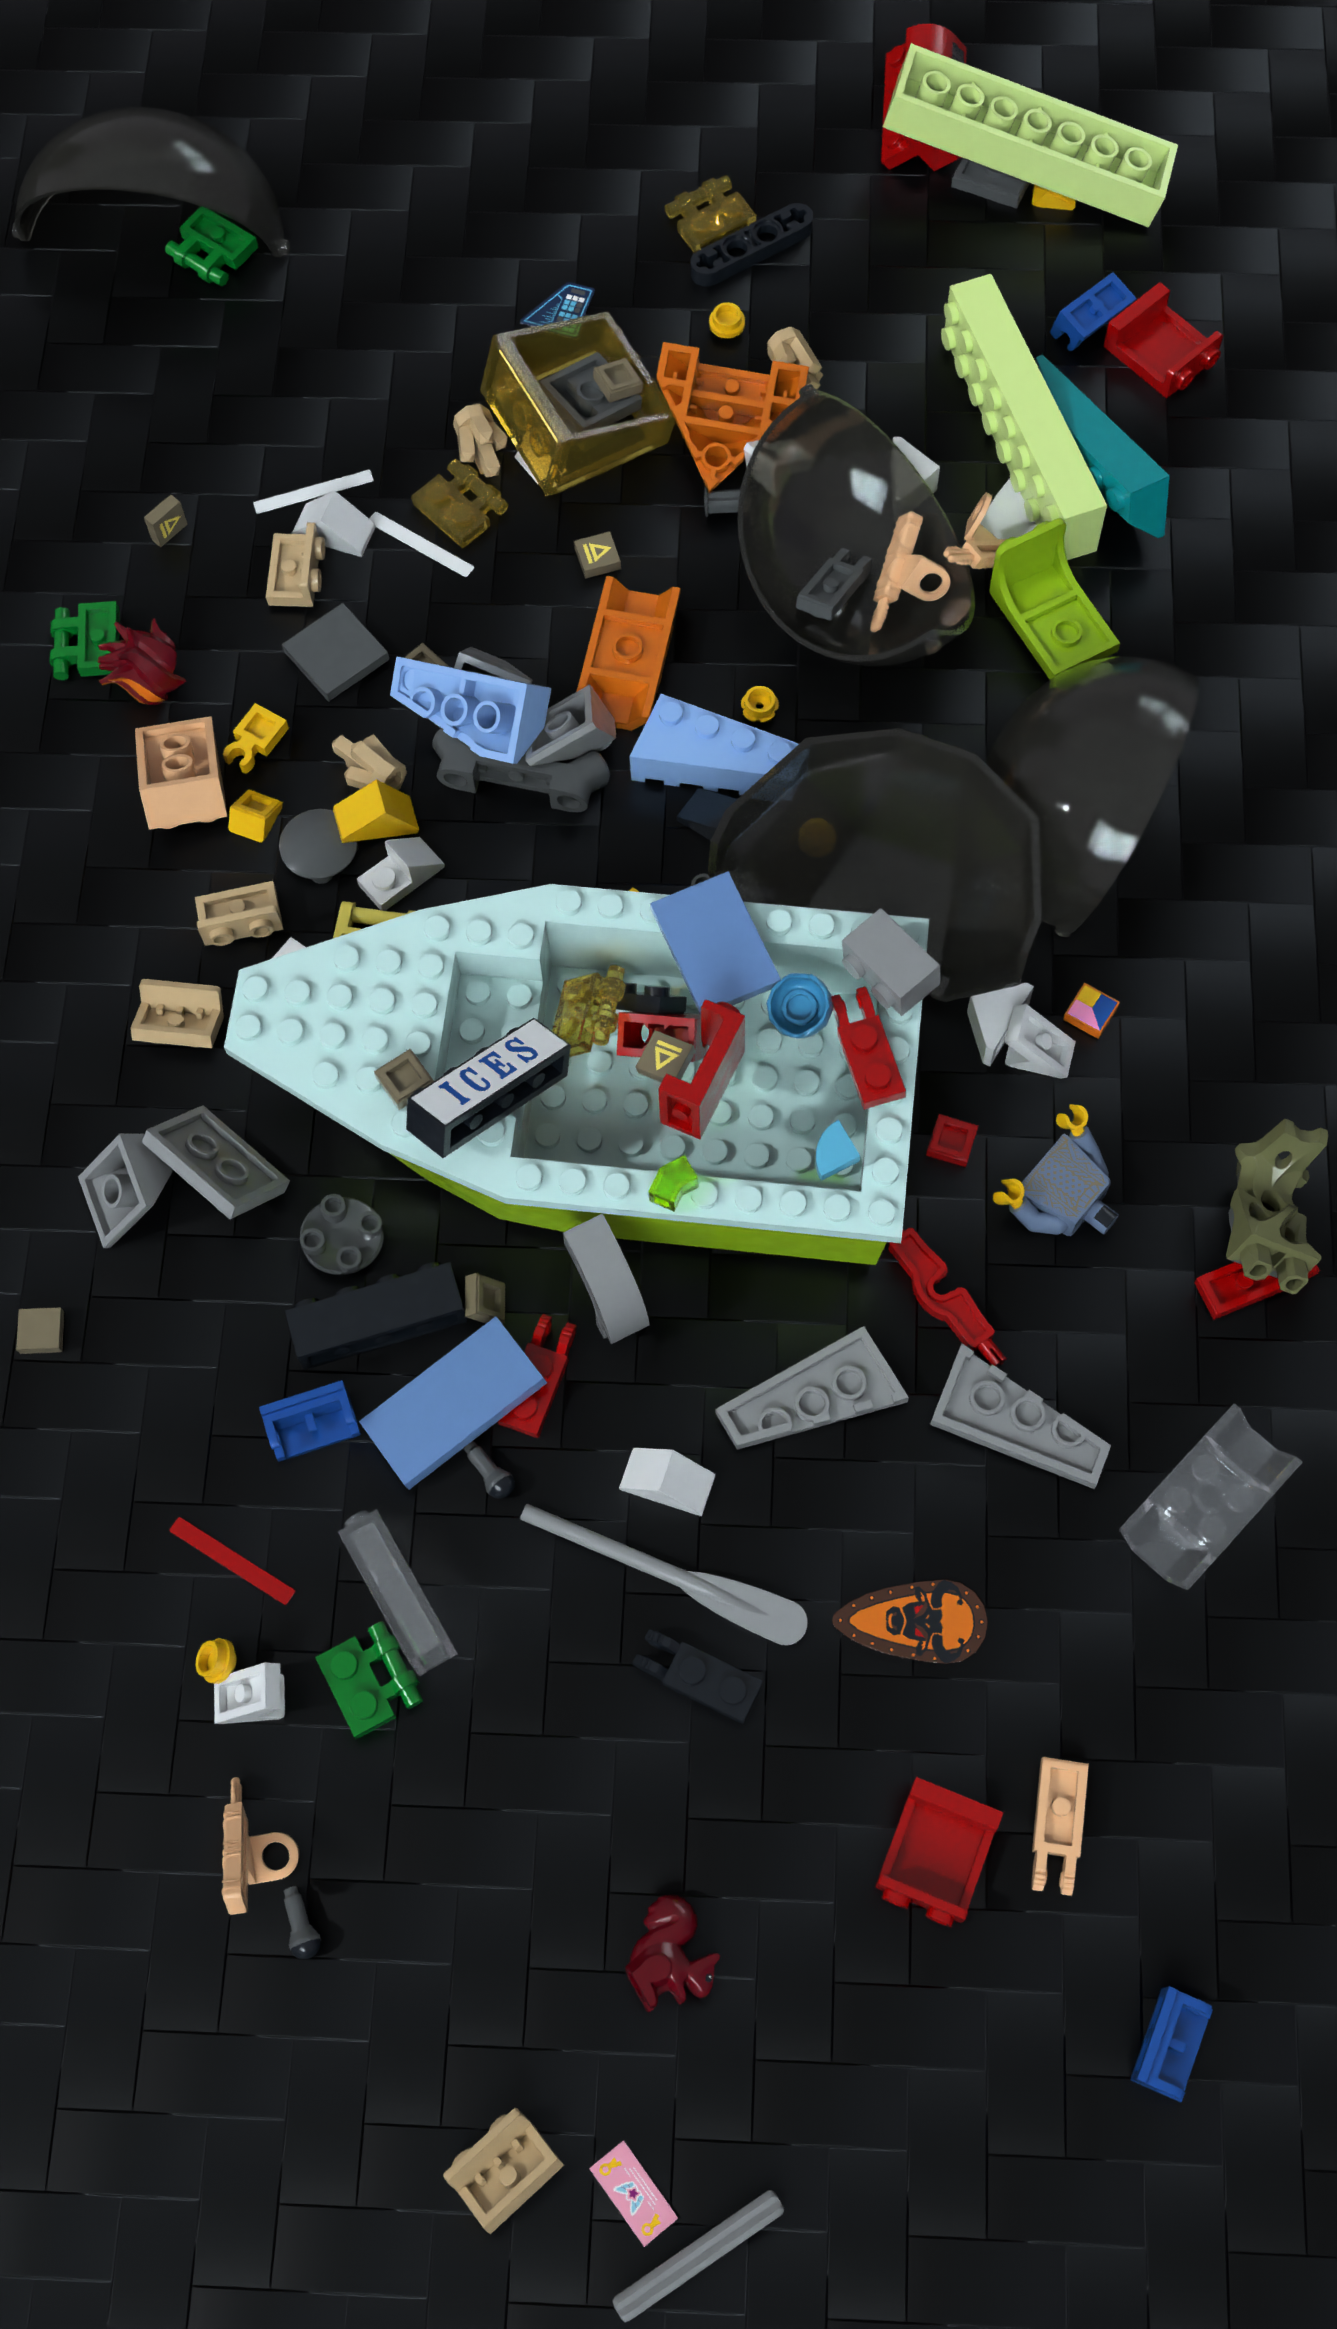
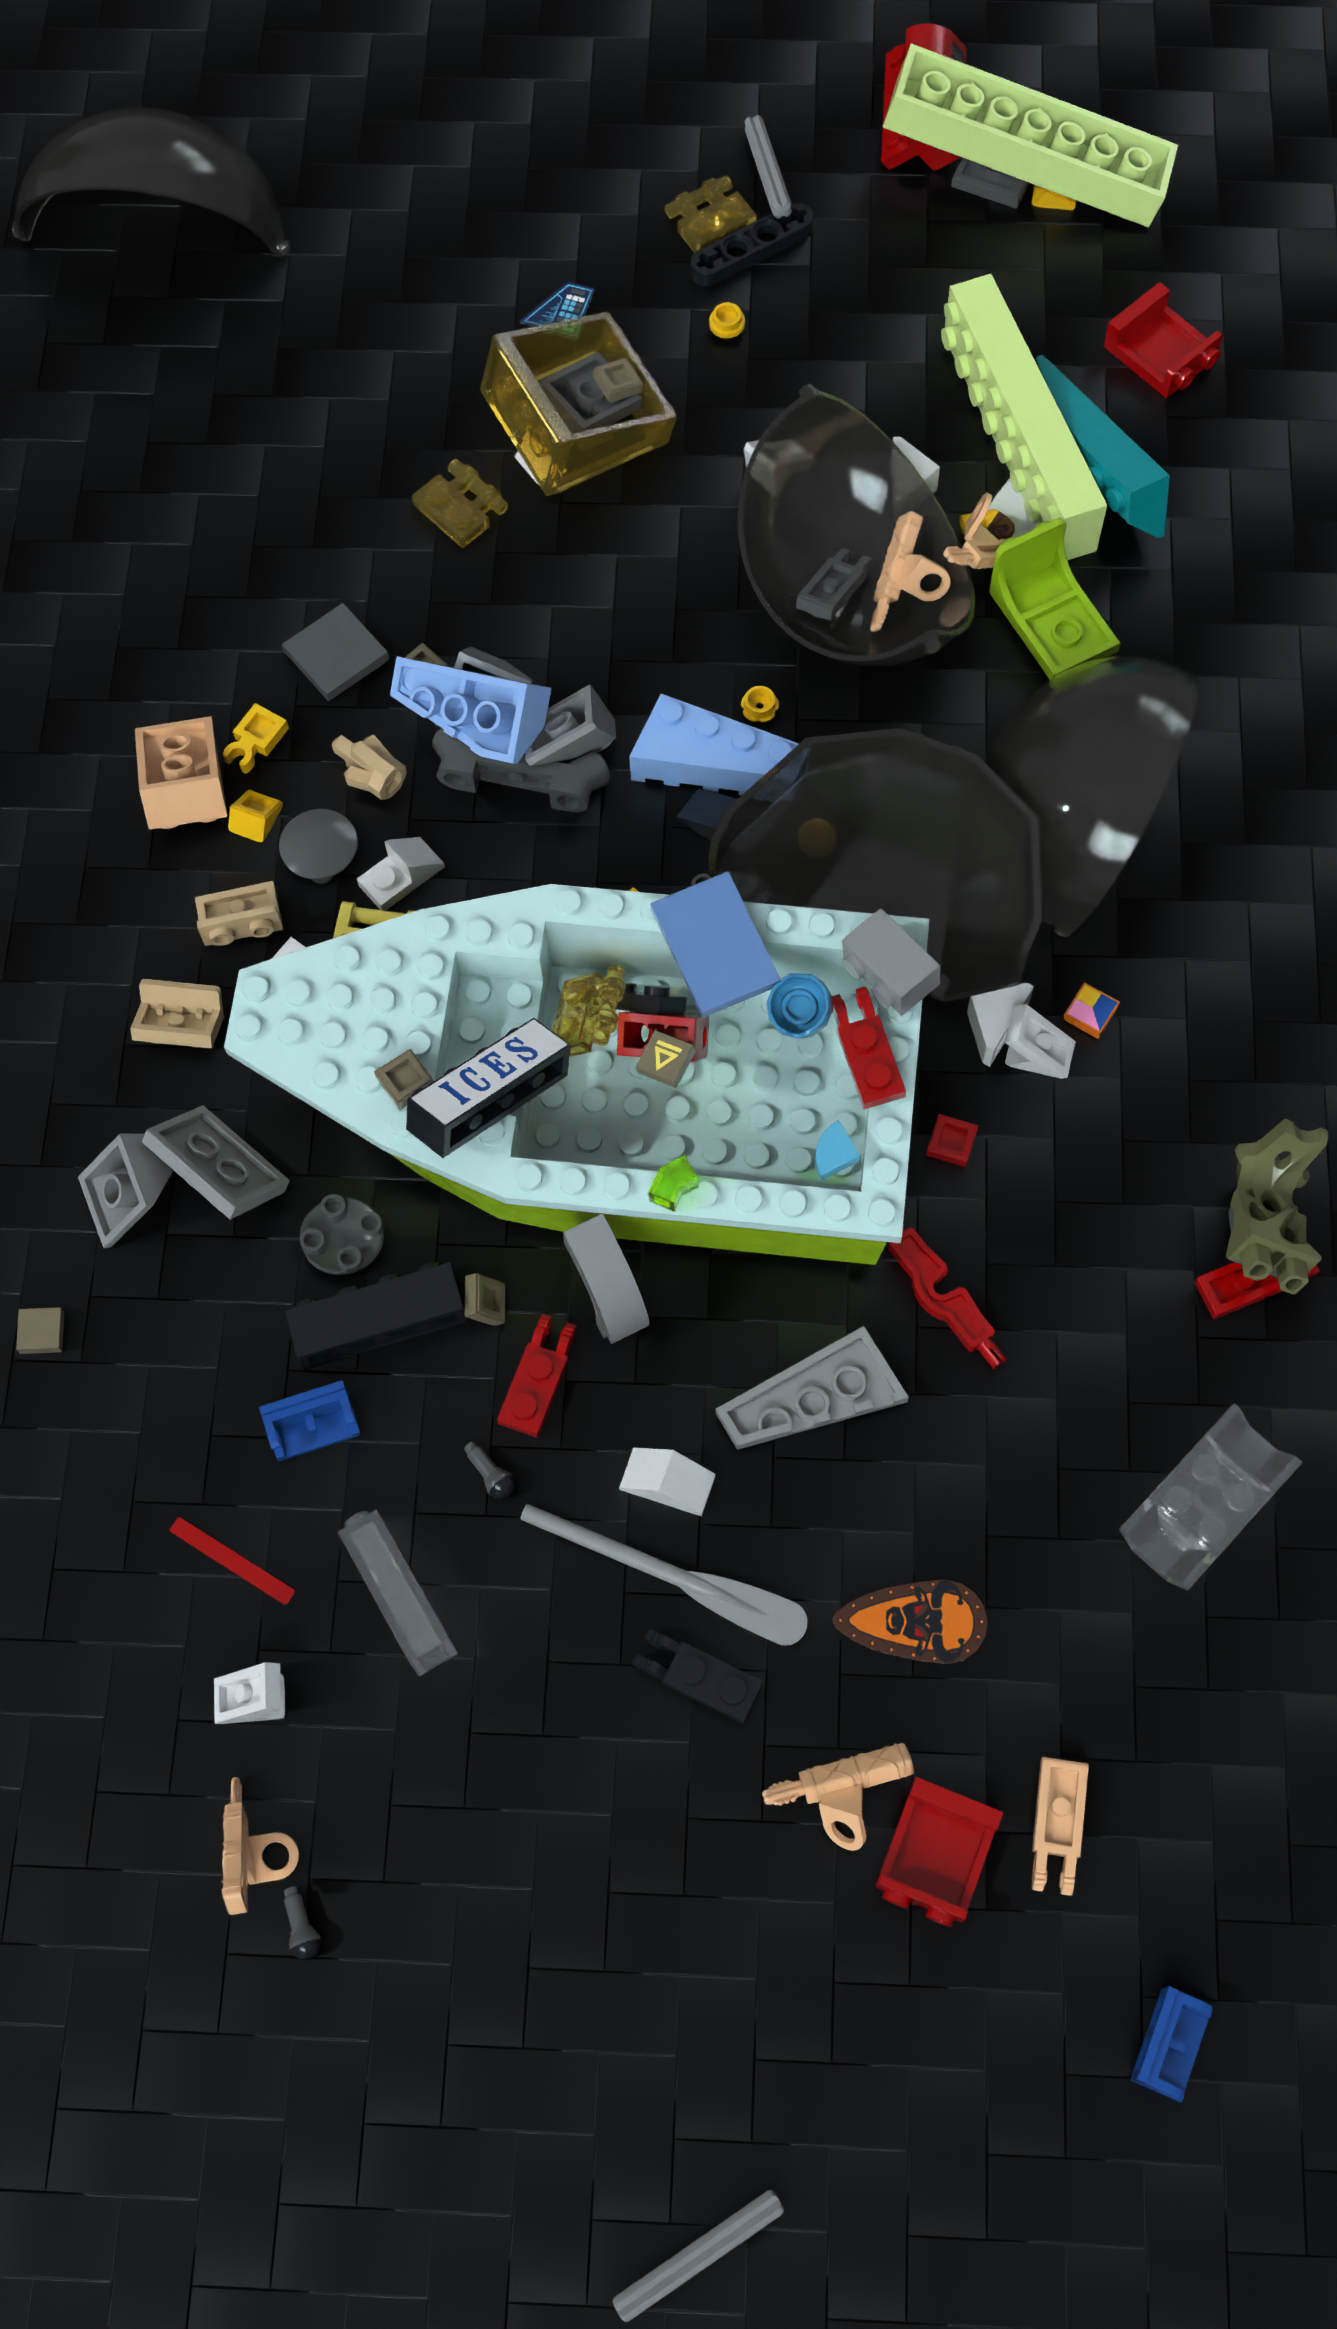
(93, 627): green plate -> none
(142, 664): dark red hair -> none
(165, 520): dark tan tile -> none
(216, 1660): yellow plate -> none
(218, 238): green plate -> none
(294, 568): tan bracket -> none
(313, 491): white sticker -> none
(338, 523): white slope -> none
(356, 1685): green plate -> none
(375, 813): yellow slope -> none
(421, 544): white sticker -> none
(452, 1402): medium blue tile -> none
(479, 438): tan rock -> none
(503, 2169): tan bracket -> none
(597, 555): dark tan tile -> none
(629, 650): orange piece -> none
(633, 2193): bright pink sticker -> none
(658, 1956): dark red animal -> none
(692, 1105): red panel -> none
(721, 501): dark grey piece -> none
(723, 406): orange wedge -> none
(768, 166): none -> light grey axle
(791, 347): tan rock -> none
(841, 1788): none -> light nougat piece
(994, 522): none -> reddish brown arm
(1003, 1416): light grey wing -> none
(1064, 1184): sand blue torso -> none
(1092, 310): blue hinge -> none

